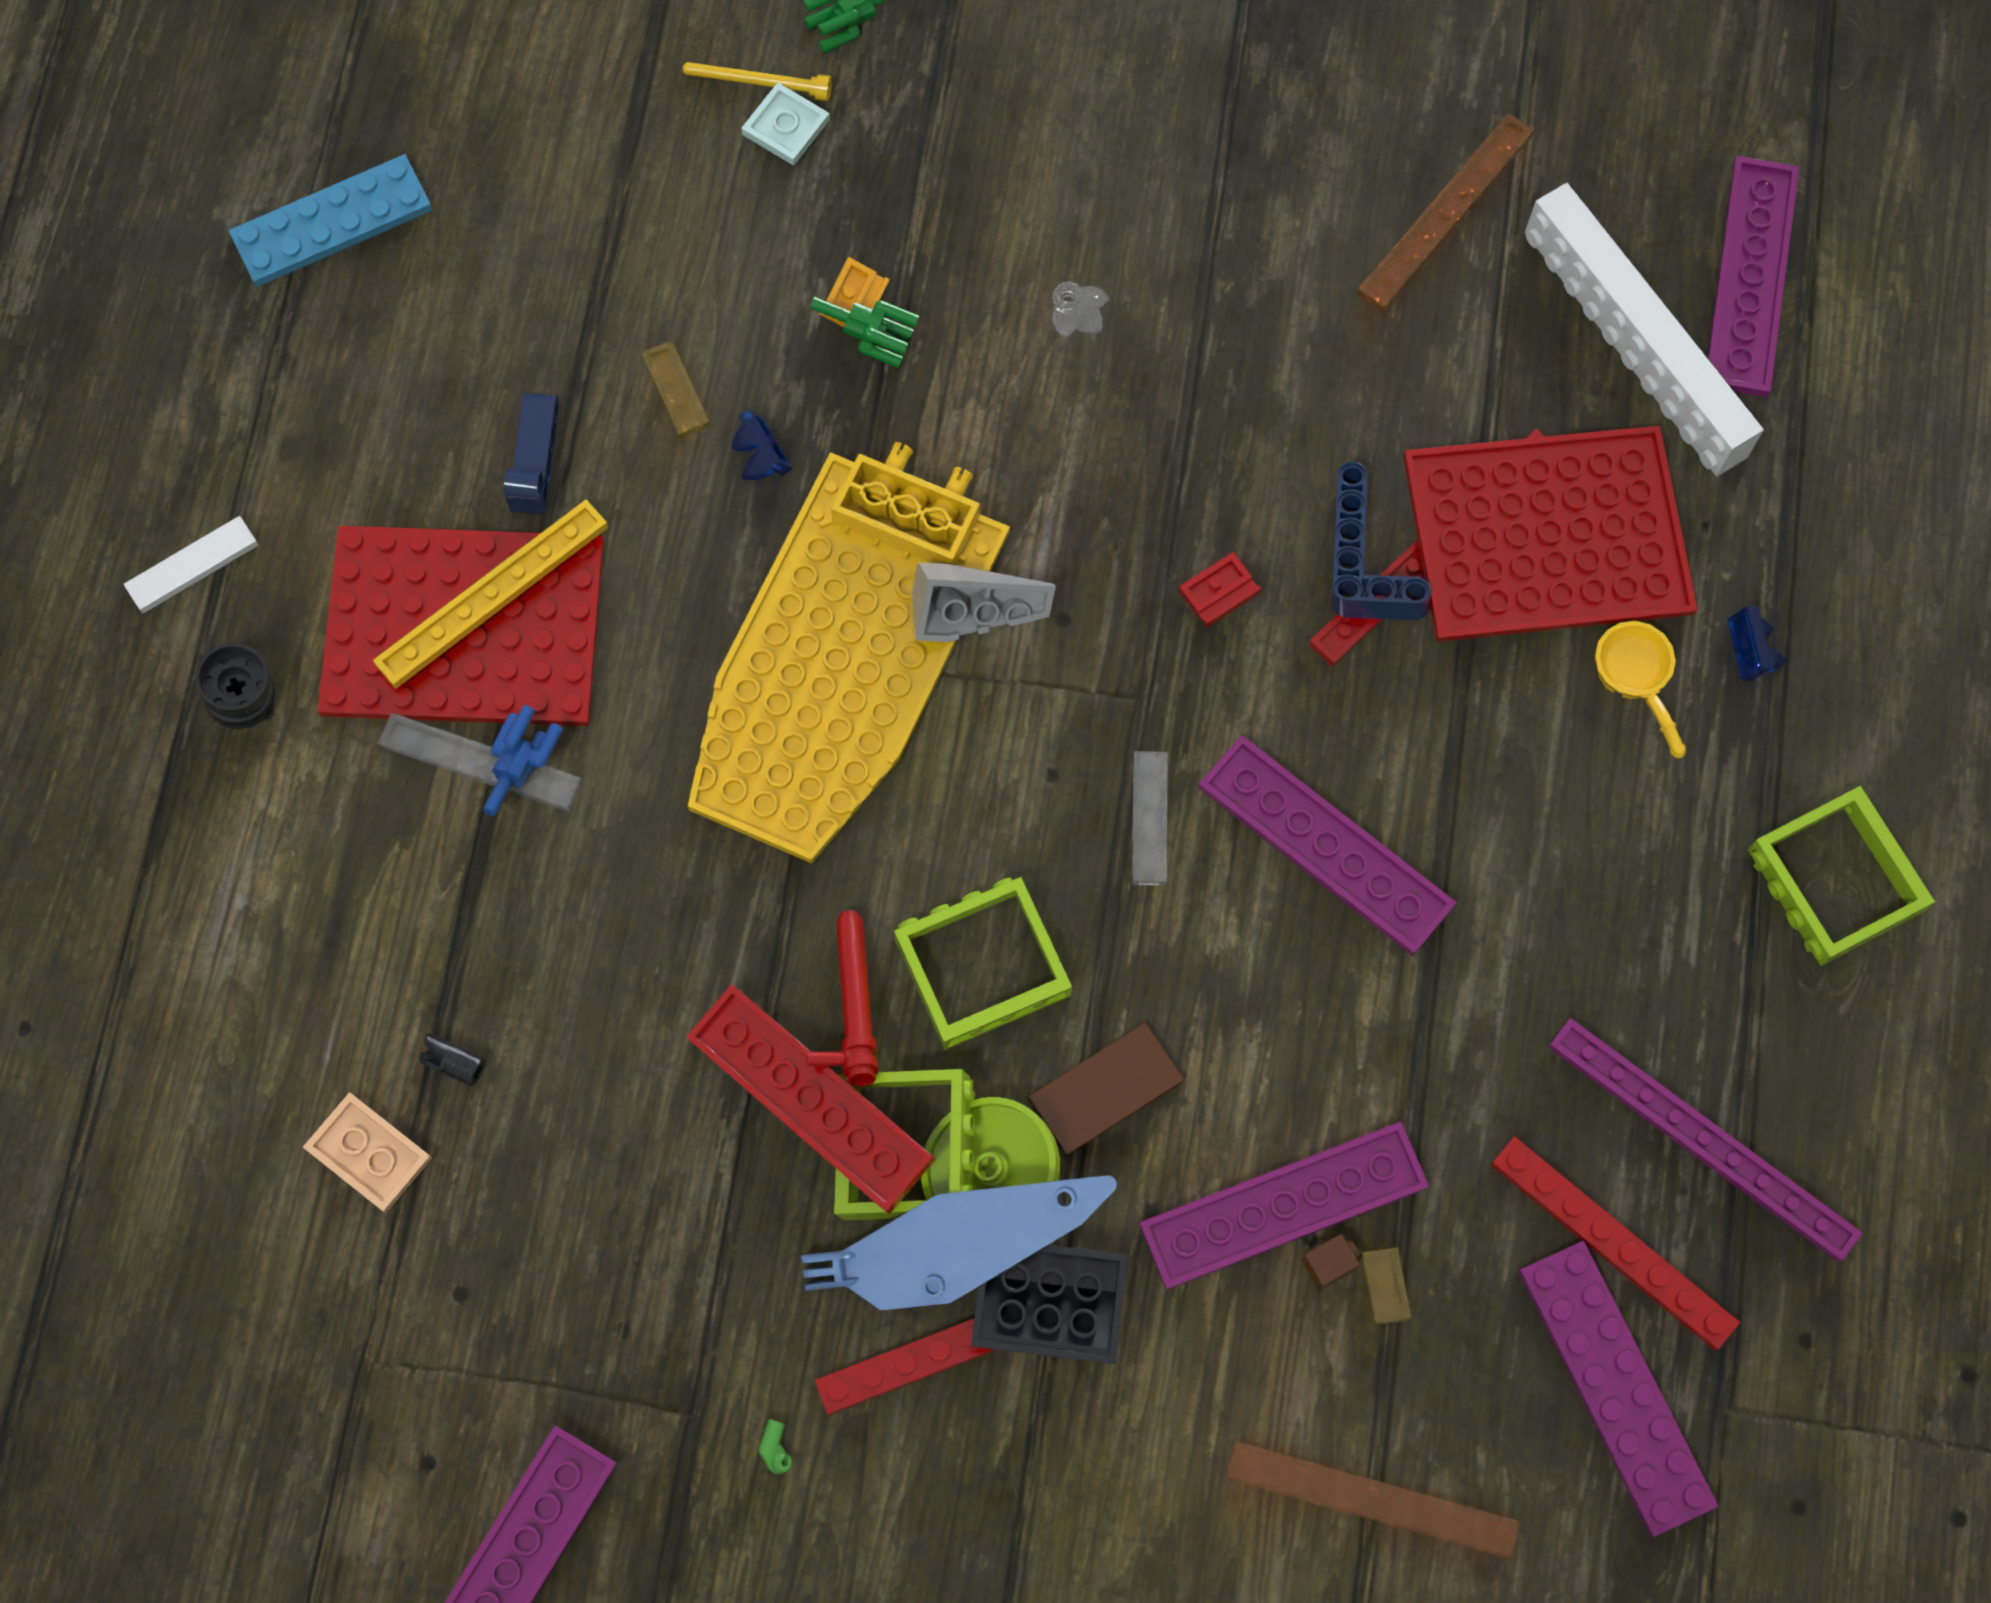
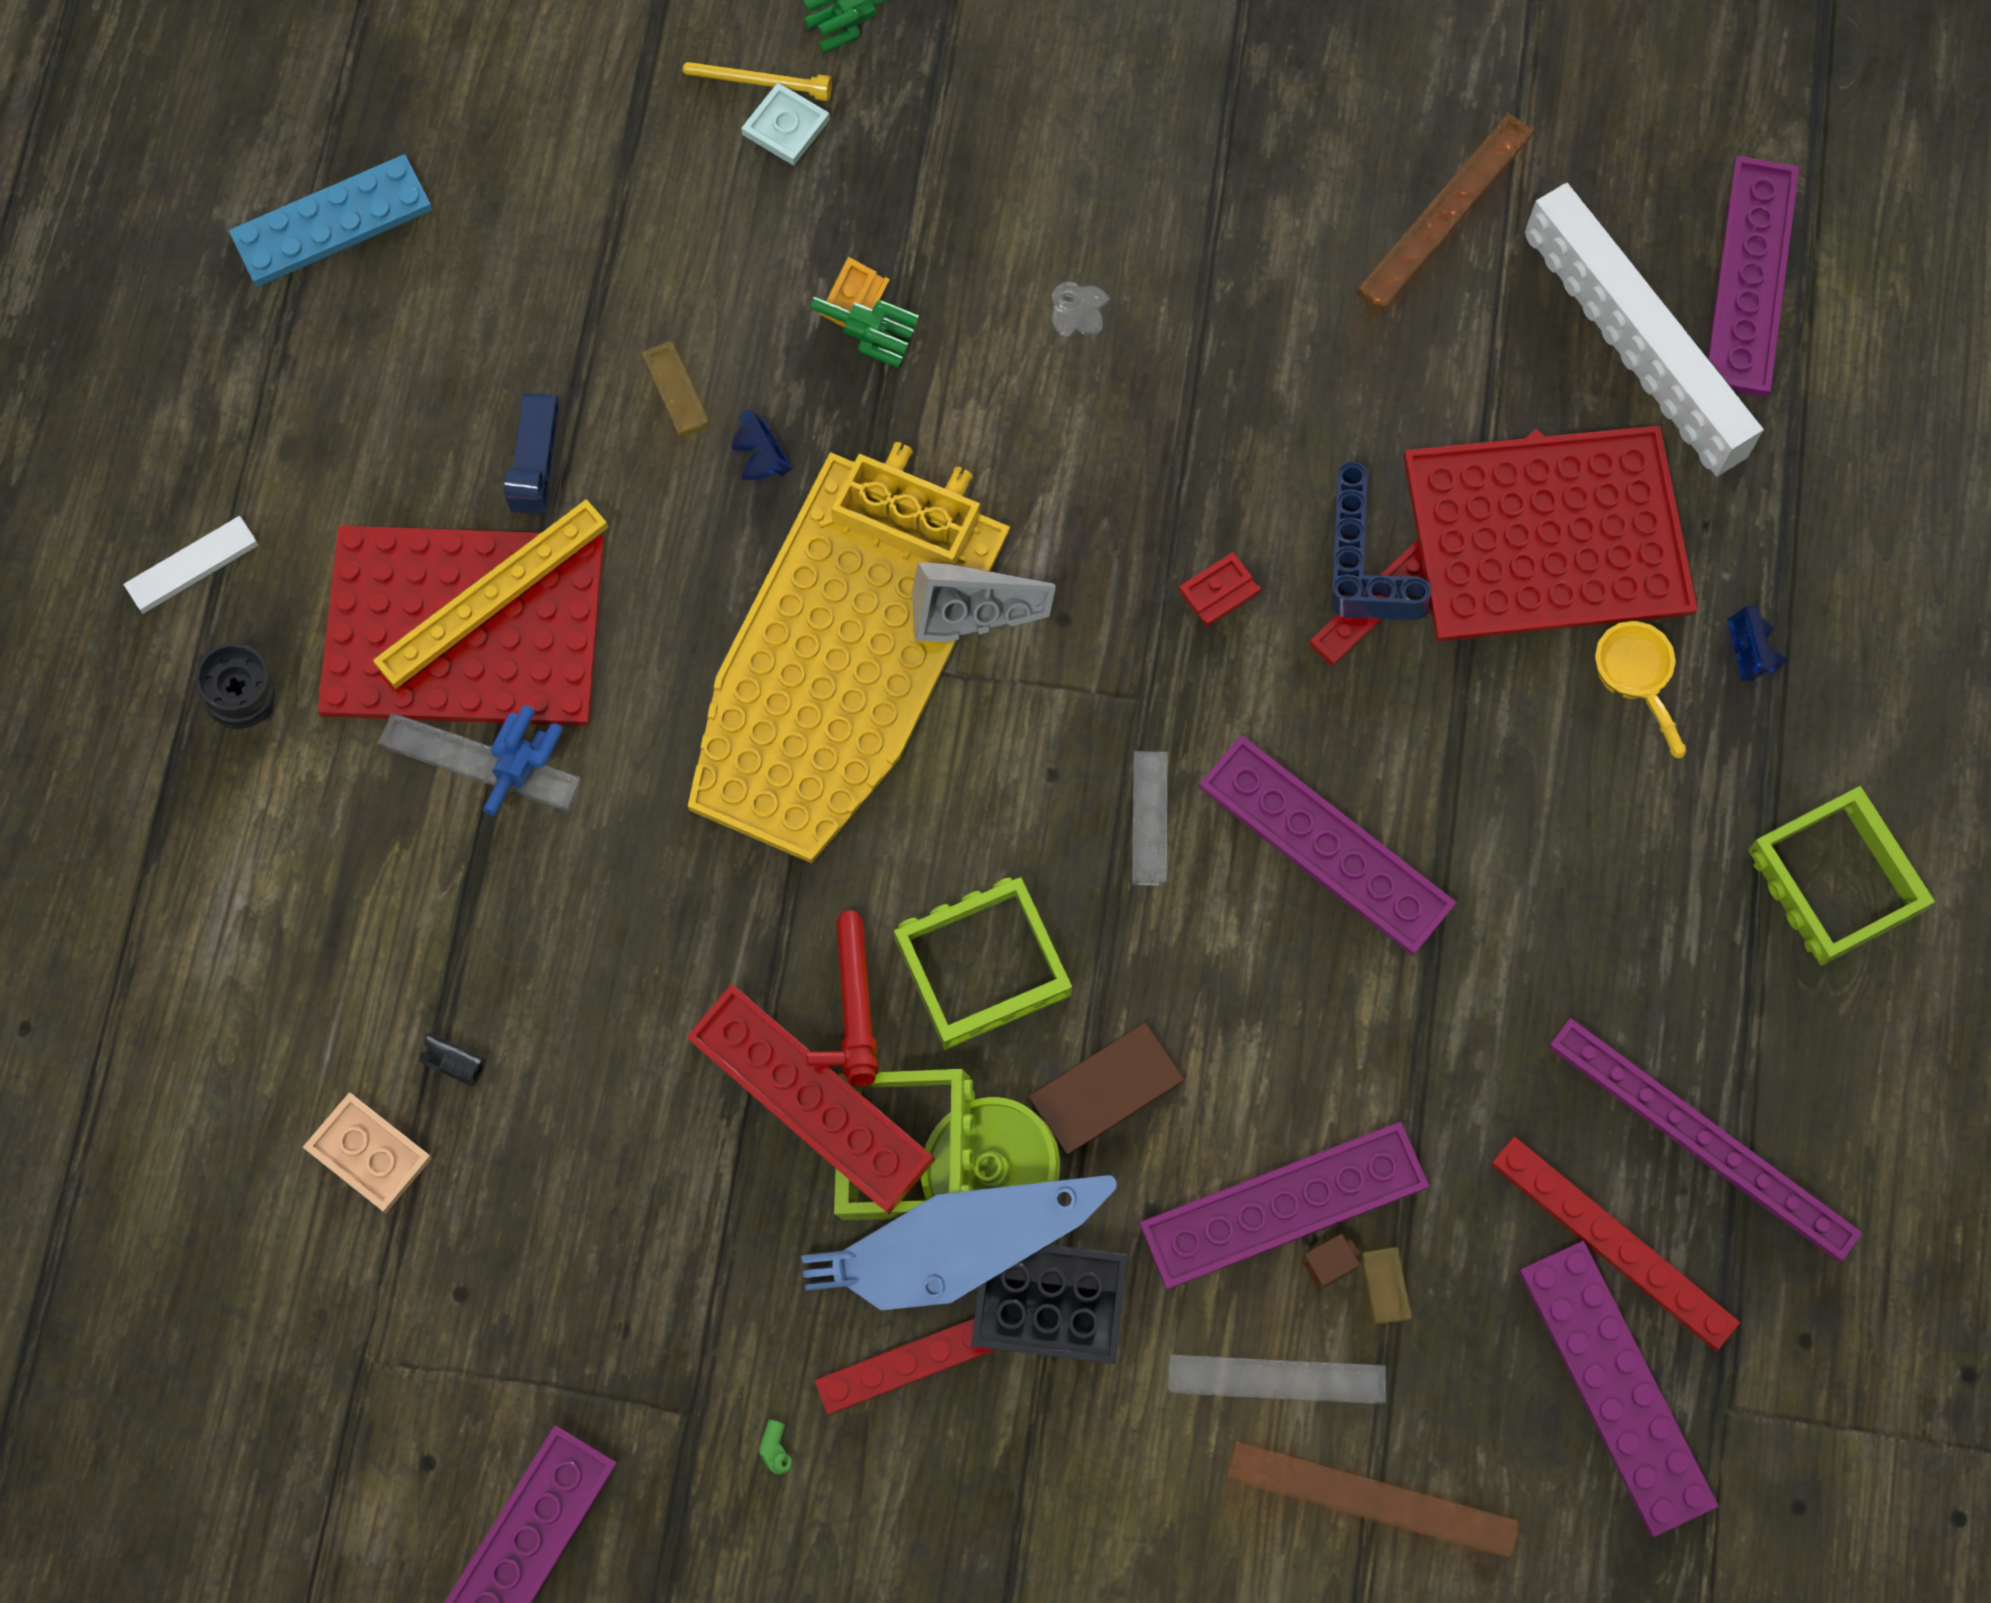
(1277, 1379): none -> clear plate

